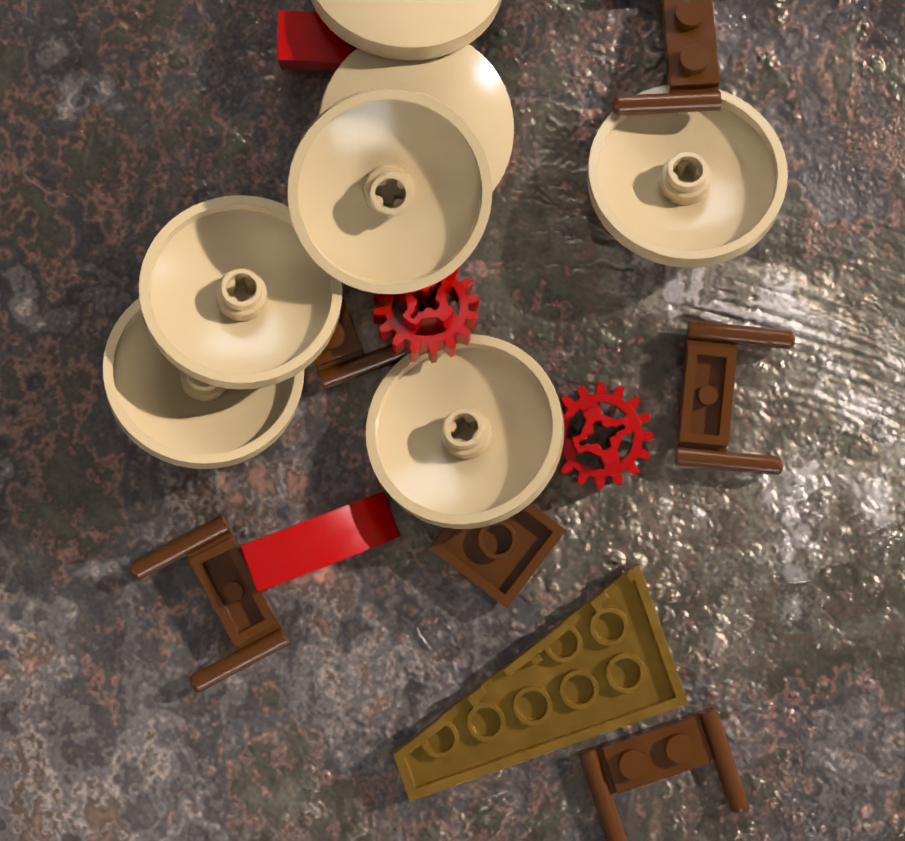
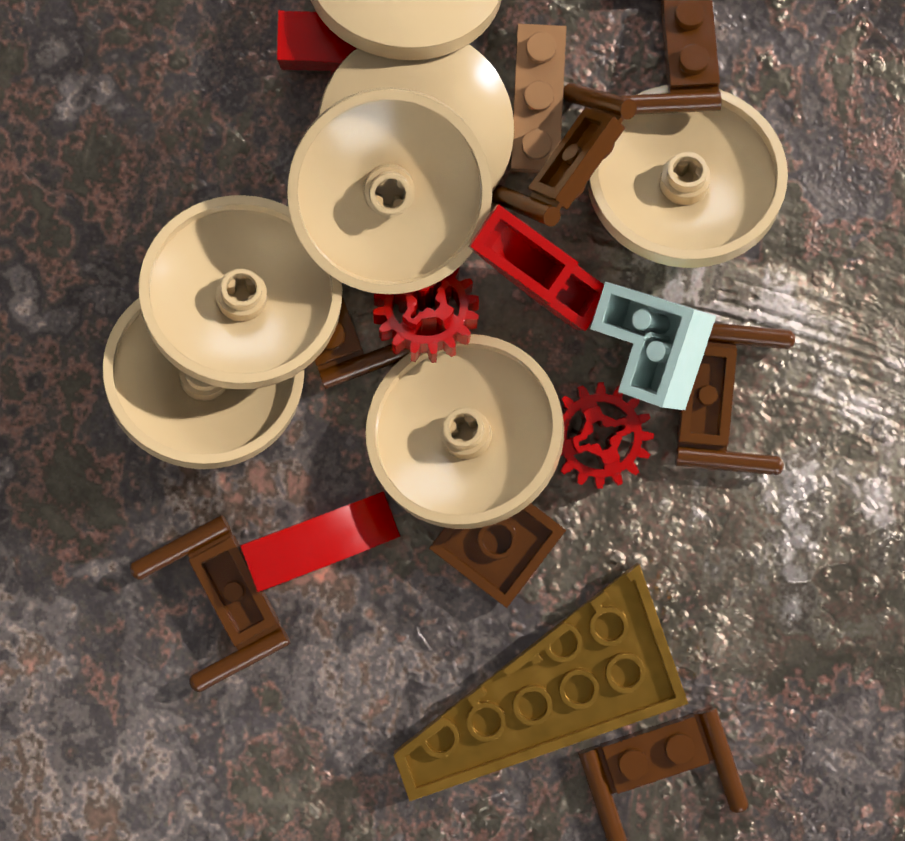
(537, 95): none -> medium nougat plate
(538, 268): none -> red slope
(575, 157): none -> reddish brown plate
(665, 341): none -> light aqua brick

